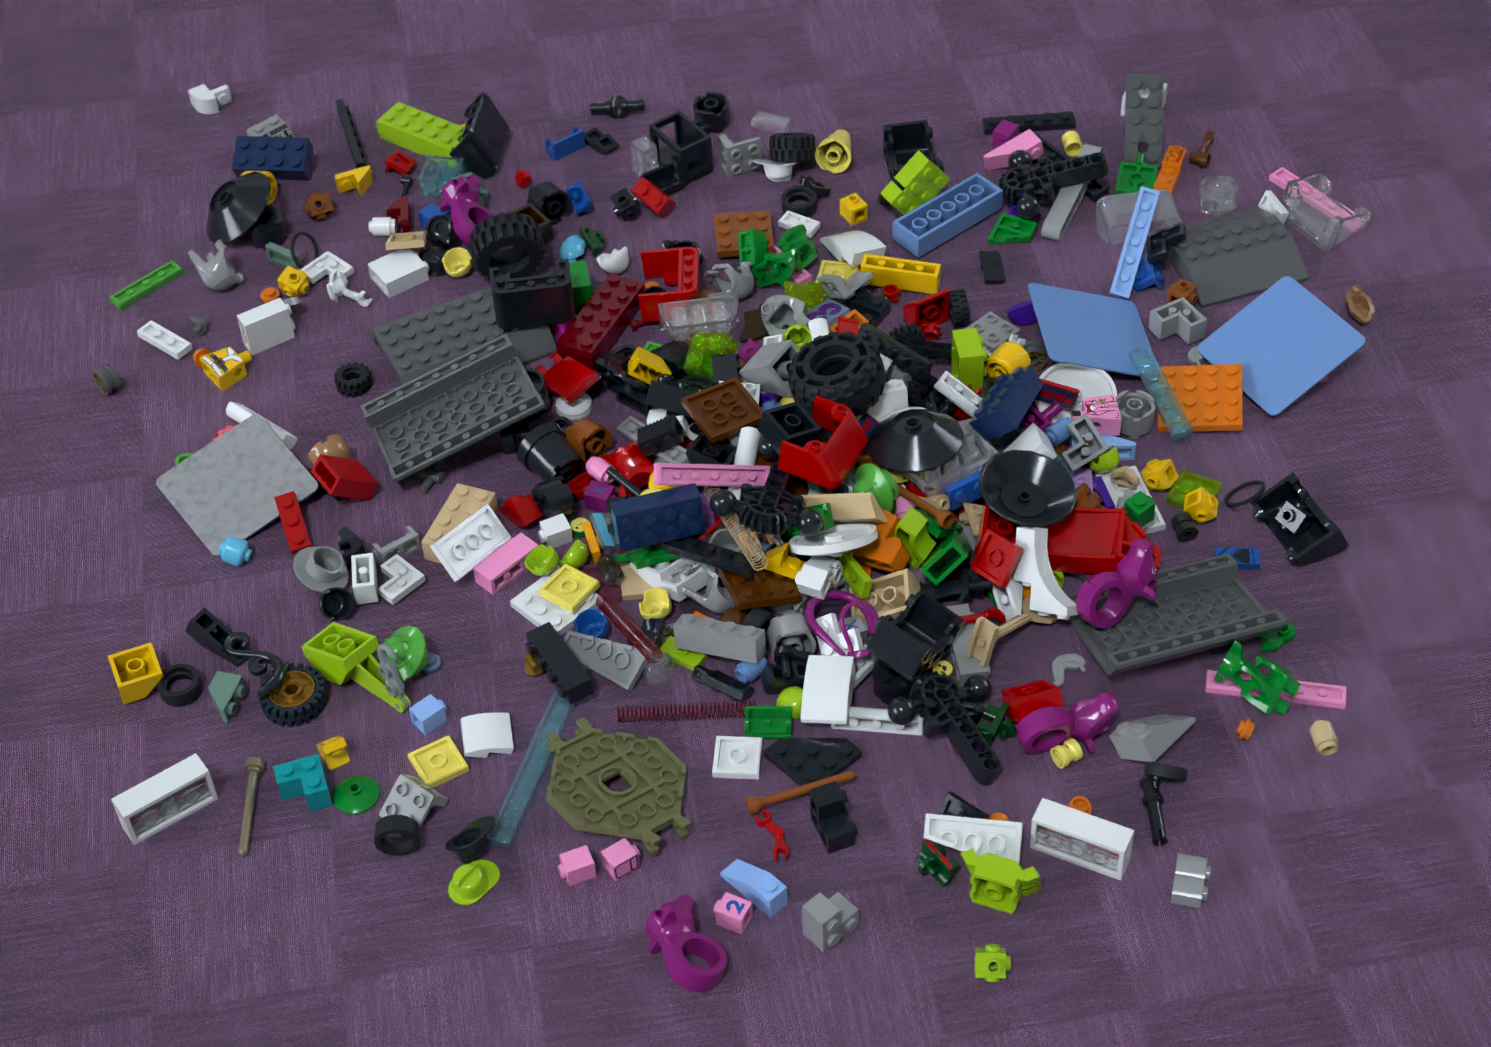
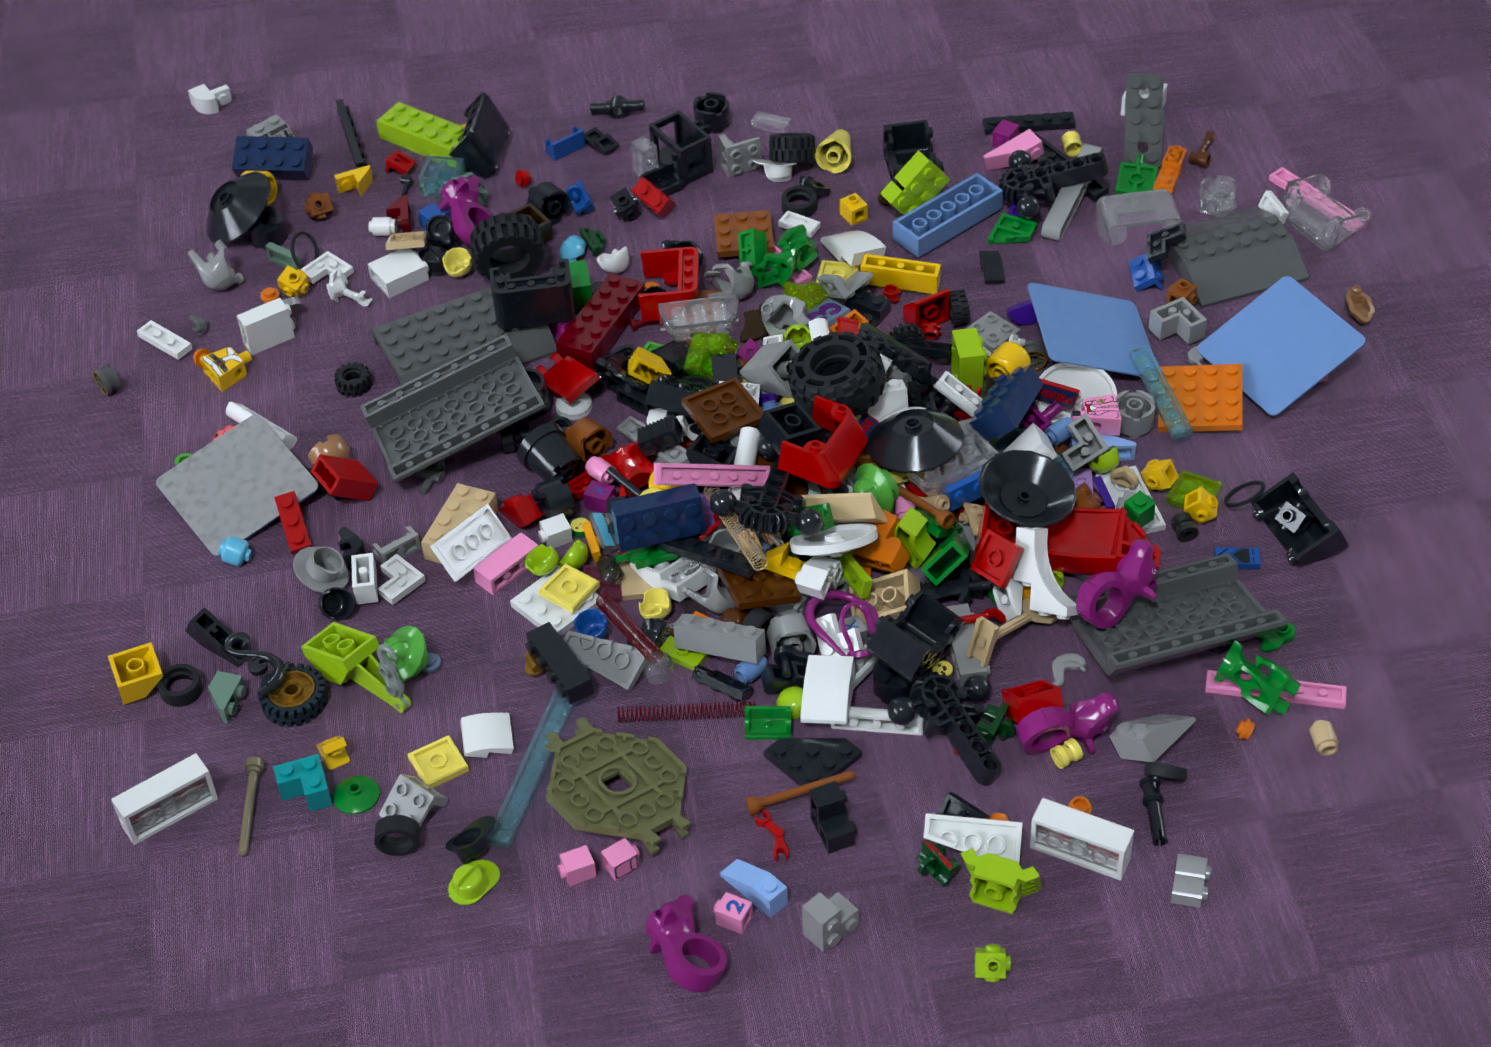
(146, 285): bright green tile -> none
(428, 714): light blue brick -> none
(737, 757): white tile -> none
(1134, 243): light blue plate -> none

